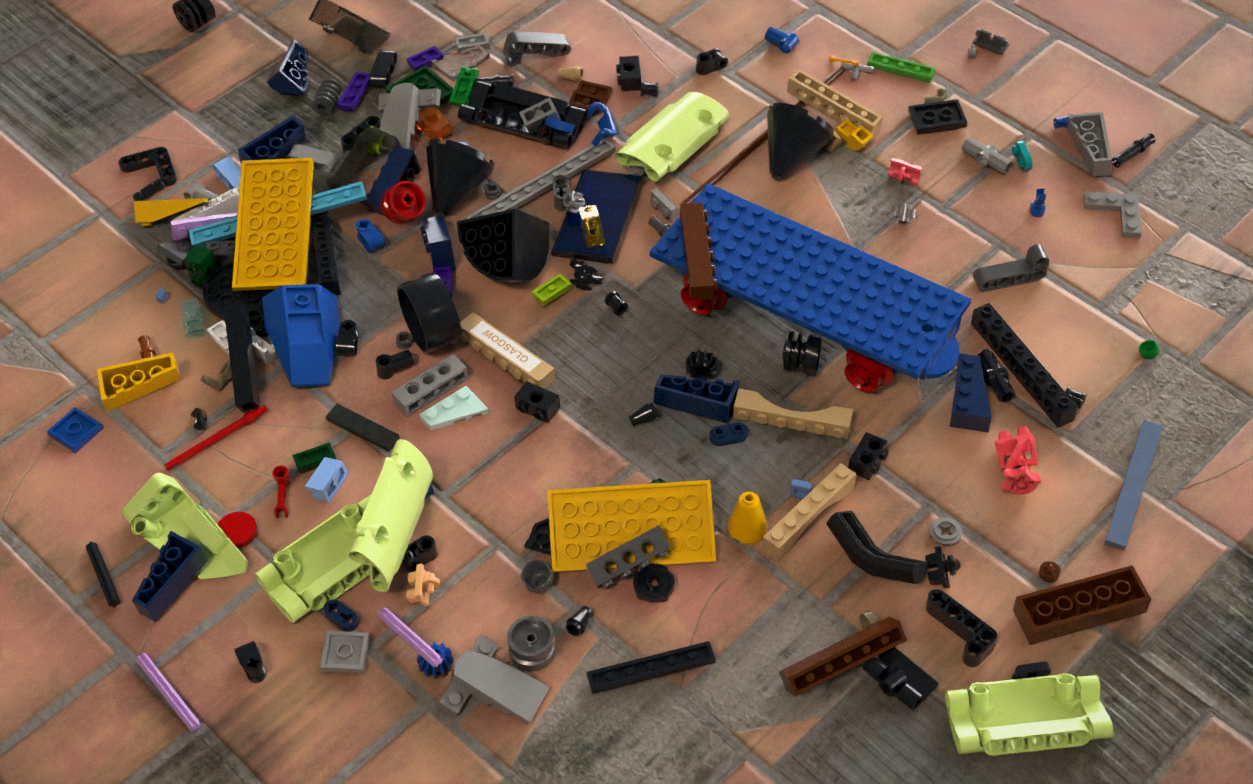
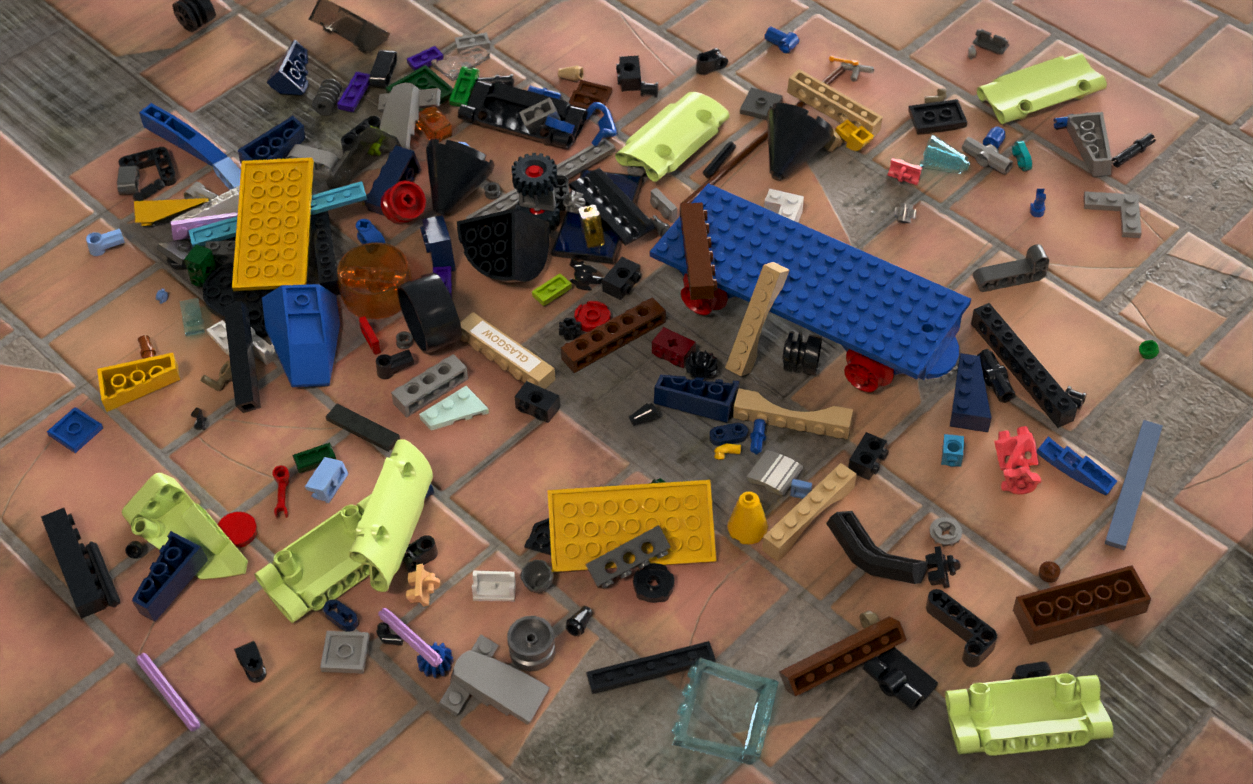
(73, 563): none -> black brick
(98, 242): none -> light blue piece
(128, 180): none -> dark grey beam
(130, 550): none -> black hinge
(180, 134): none -> blue slope
(248, 417): red bar -> none
(347, 338): black piece -> none
(369, 335): none -> red tile
(379, 270): none -> clear orange cylinder
(386, 636): none -> black arm
(493, 586): none -> white hinge
(535, 43): dark grey beam -> none
(536, 183): none -> black plate
(544, 91): none -> blue axle
(569, 328): none -> black gear
(592, 315): none -> red tile
(613, 300): black bush -> none
(613, 335): none -> reddish brown brick
(614, 206): none -> black plate
(621, 278): none -> black brick
(672, 347): none -> dark red brick
(719, 159): none -> black axle
(726, 448): none -> yellow arm
(757, 436): none -> blue axle
(758, 102): none -> dark grey plate
(766, 291): none -> tan arch
(766, 692): none -> clear light blue windscreen
(774, 472): none -> light grey slope
(785, 204): none -> white brick
(901, 67): bright green tile -> none
(943, 157): none -> clear light blue cone
(952, 450): none -> dark azure brick
(994, 137): none -> blue brick
(1041, 87): none -> yellowish green panel
(1080, 469): none -> blue slope

